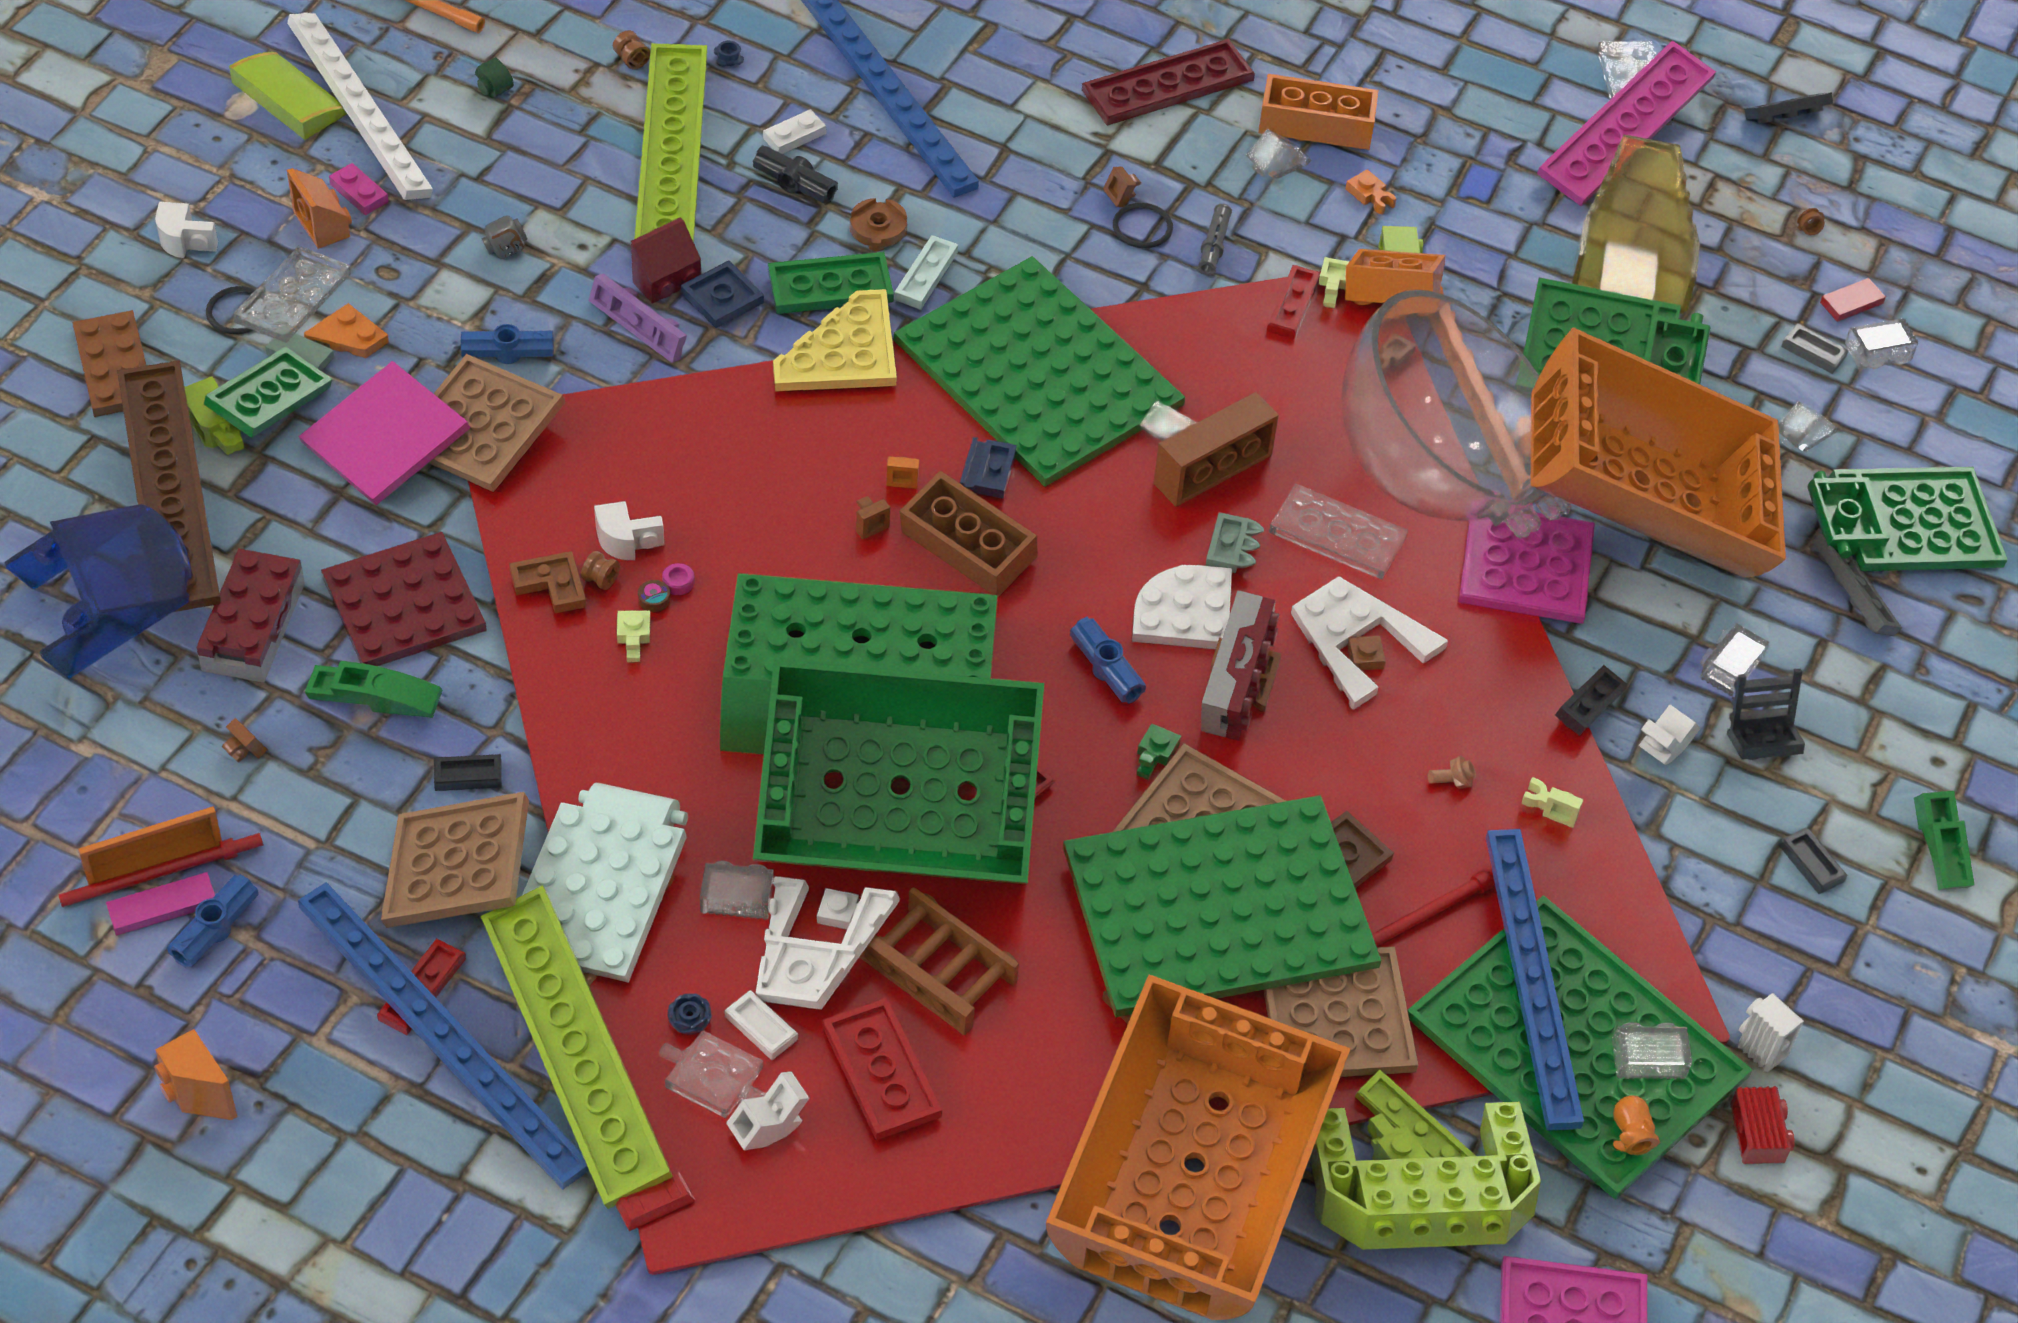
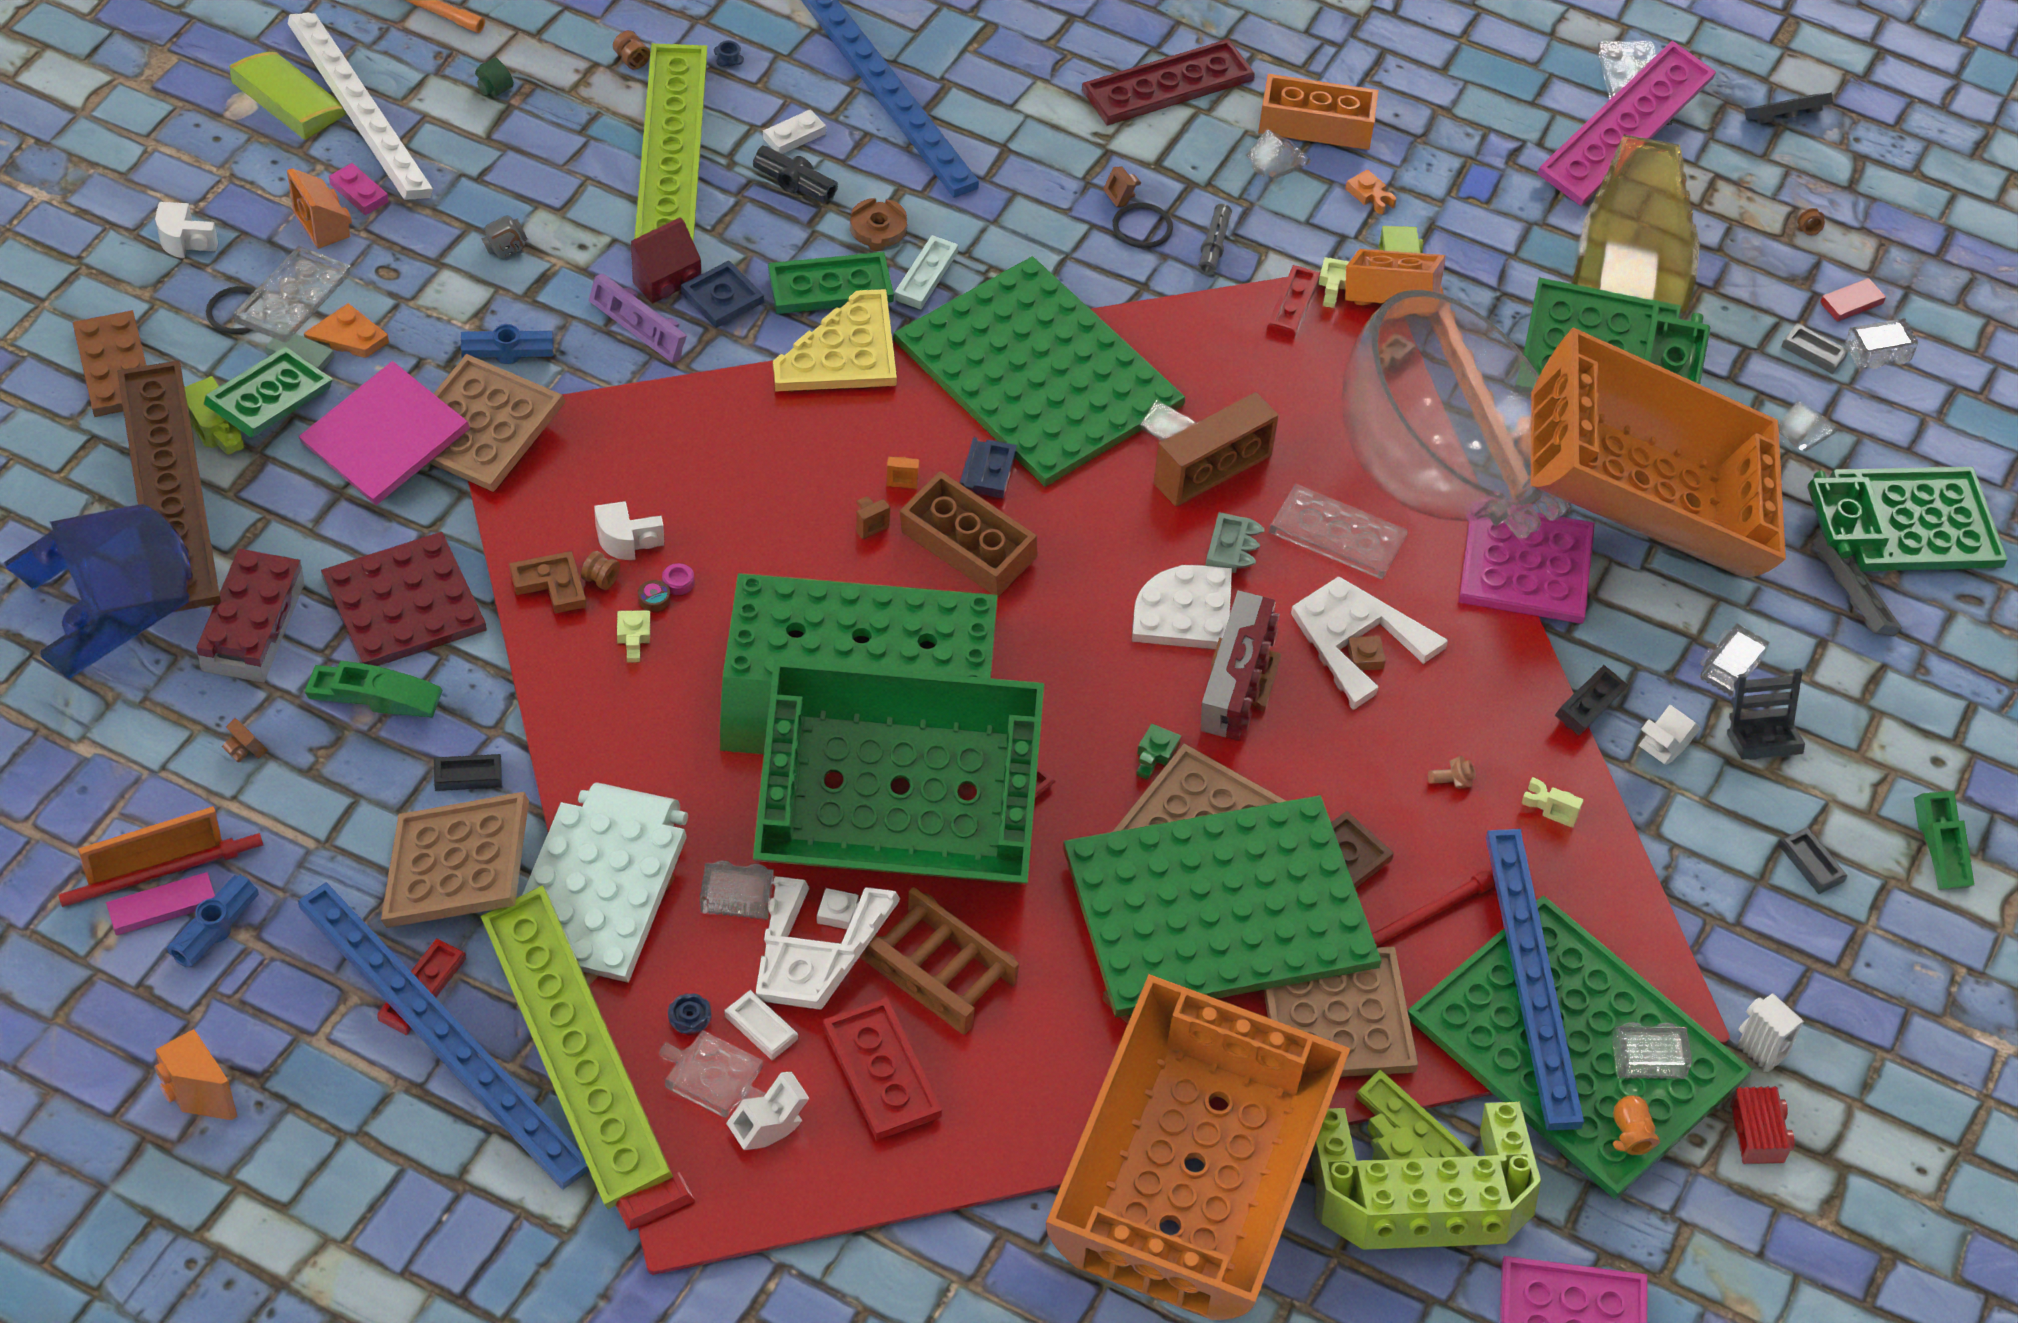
(1107, 660): blue piece -> none

